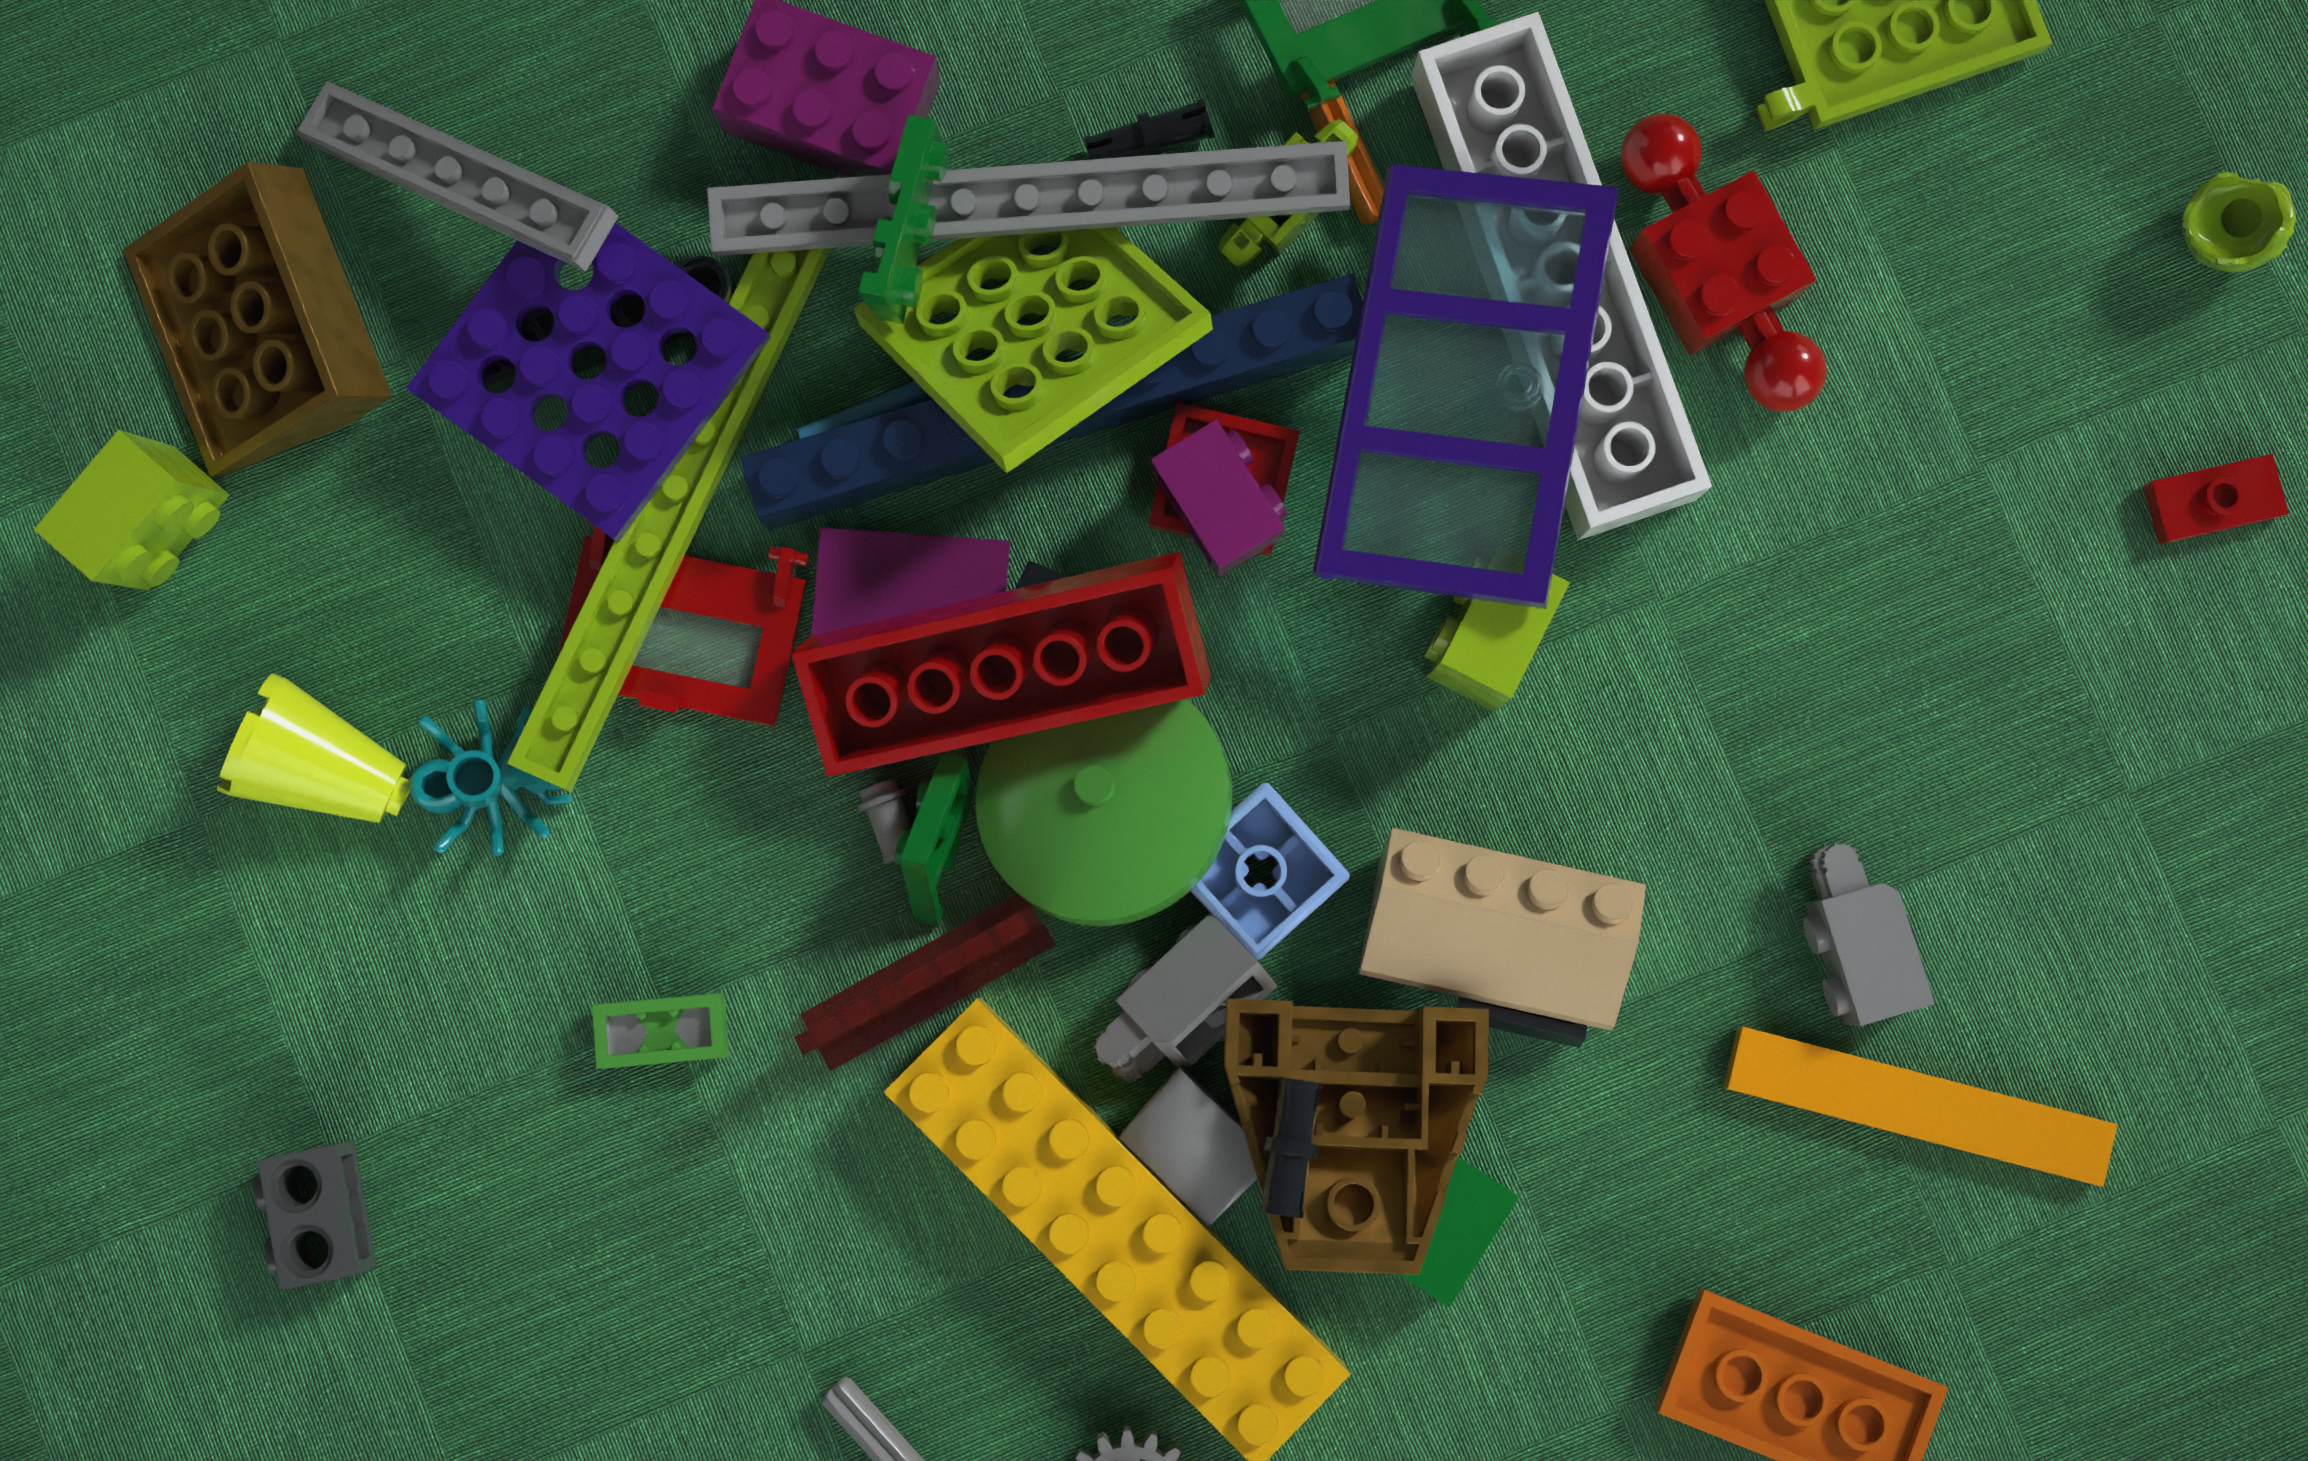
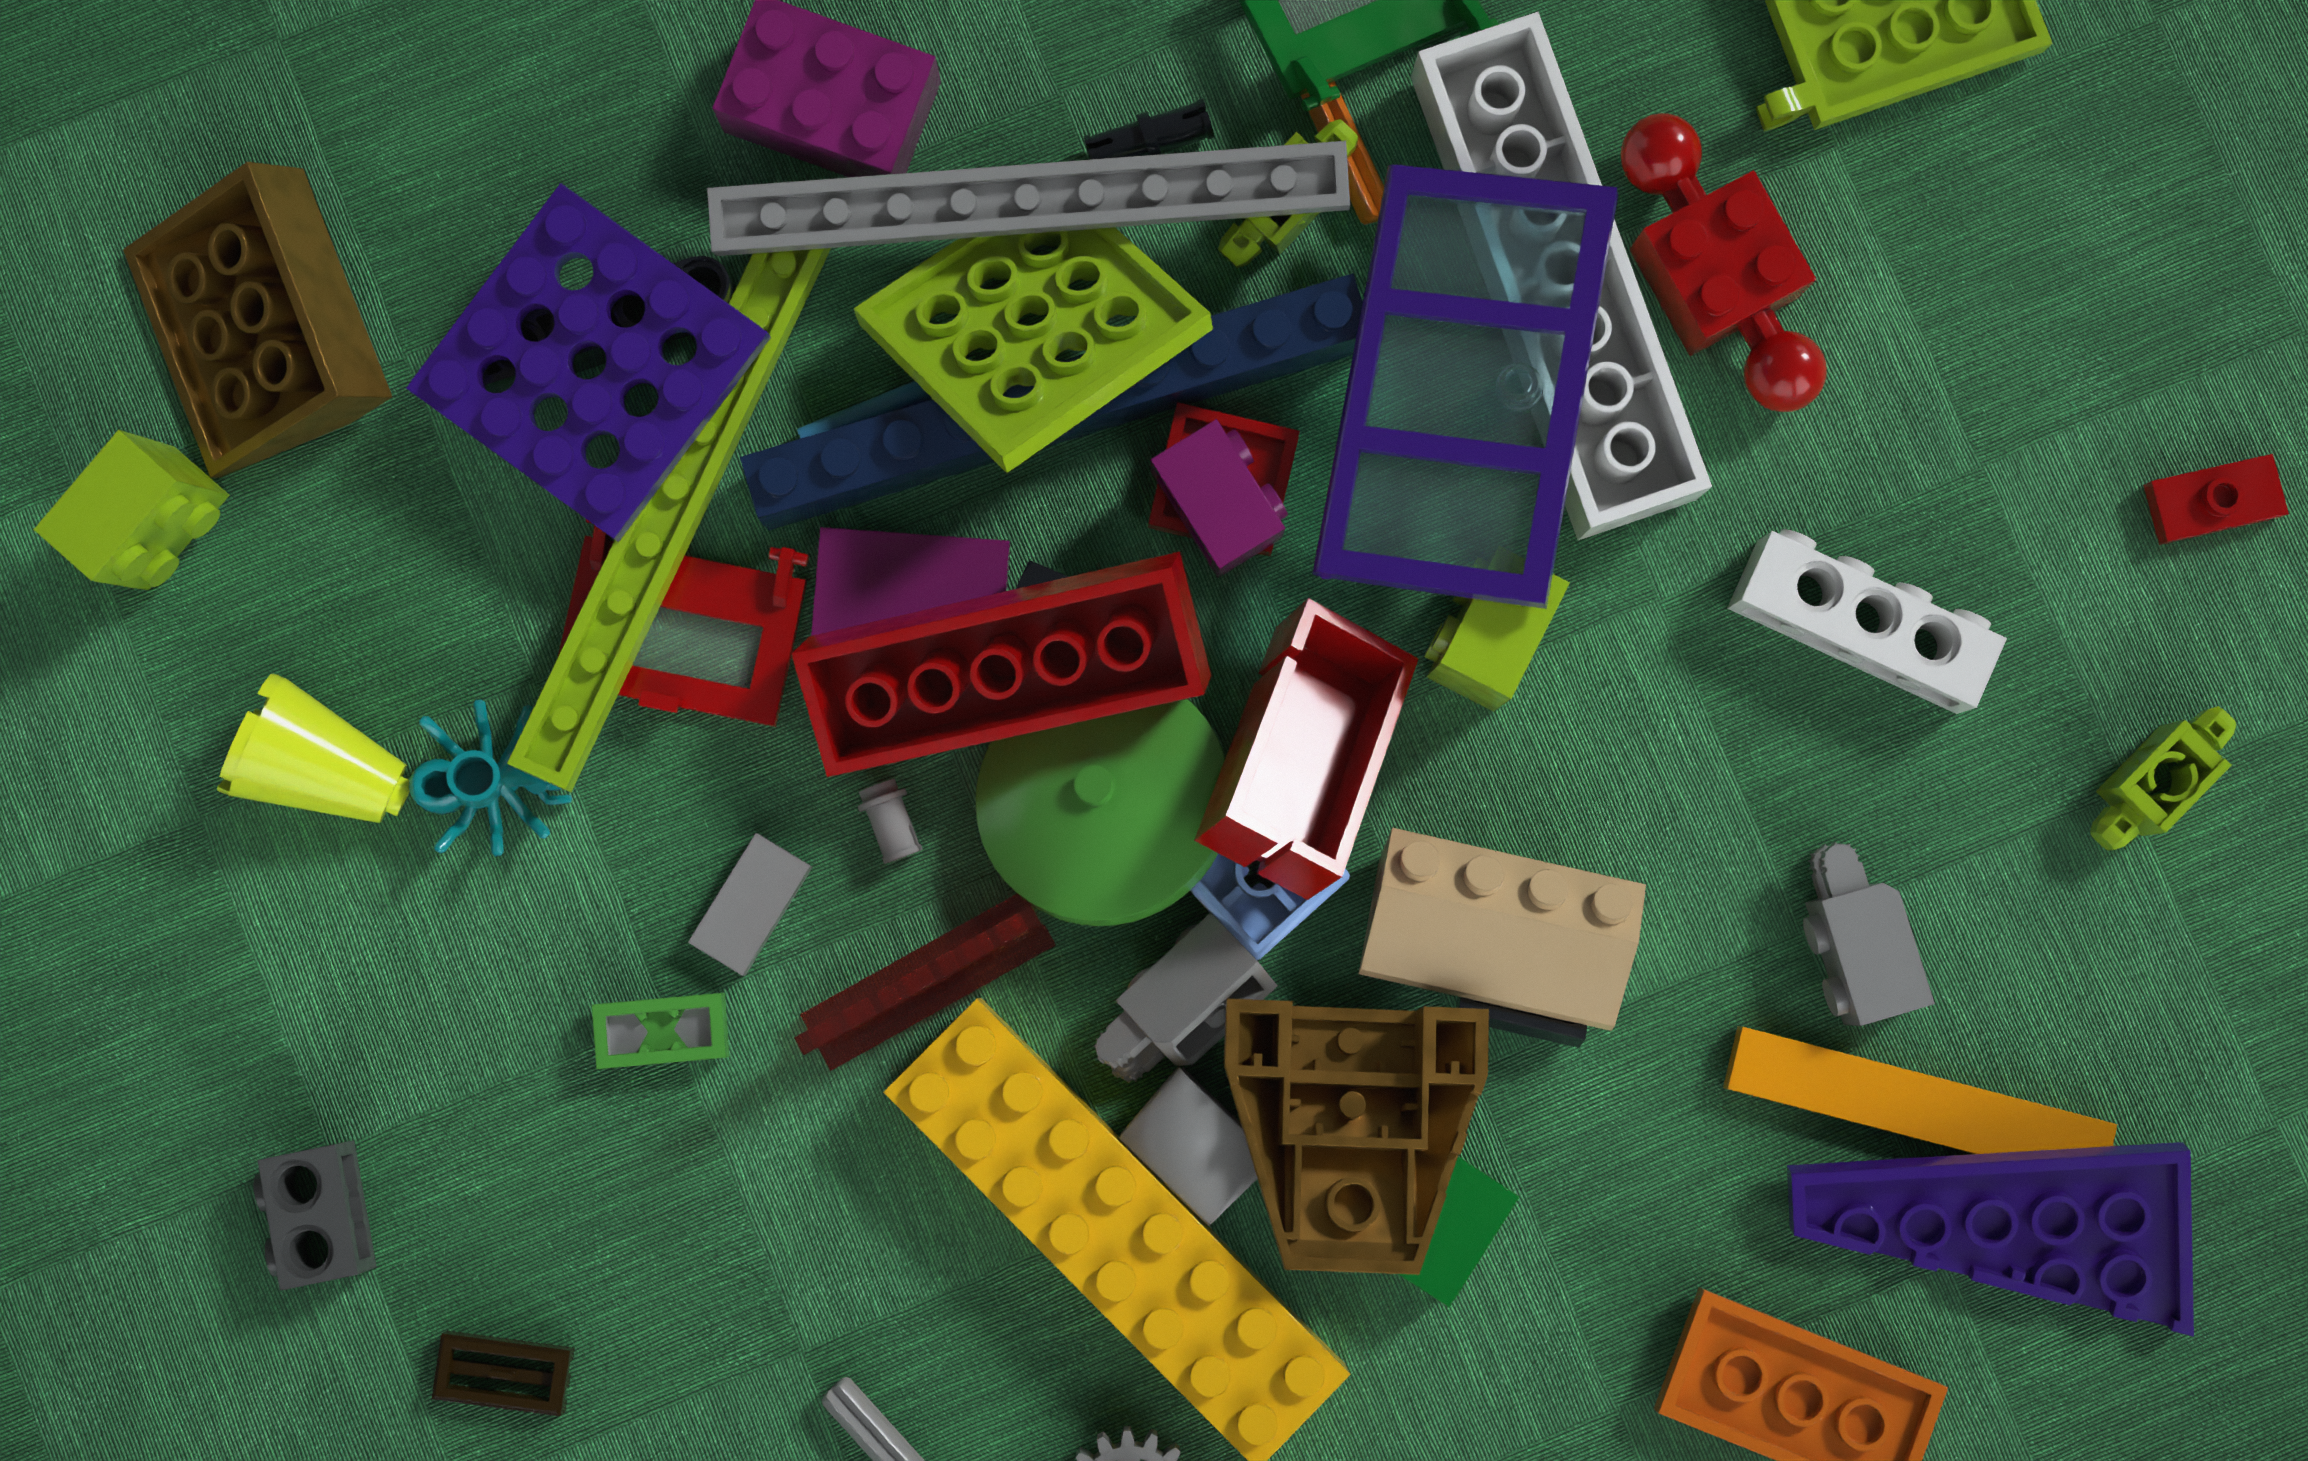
(458, 176): light grey tile -> none
(558, 1378): none -> dark brown tile
(750, 904): none -> light grey tile
(898, 238): green wing -> none
(935, 835): green wing -> none
(1291, 1147): black pin -> none
(1307, 750): none -> red piece
(1964, 642): none -> white brick
(2044, 1223): none -> dark purple wing
(2188, 744): none -> lime piece
(2238, 222): lime hair -> none

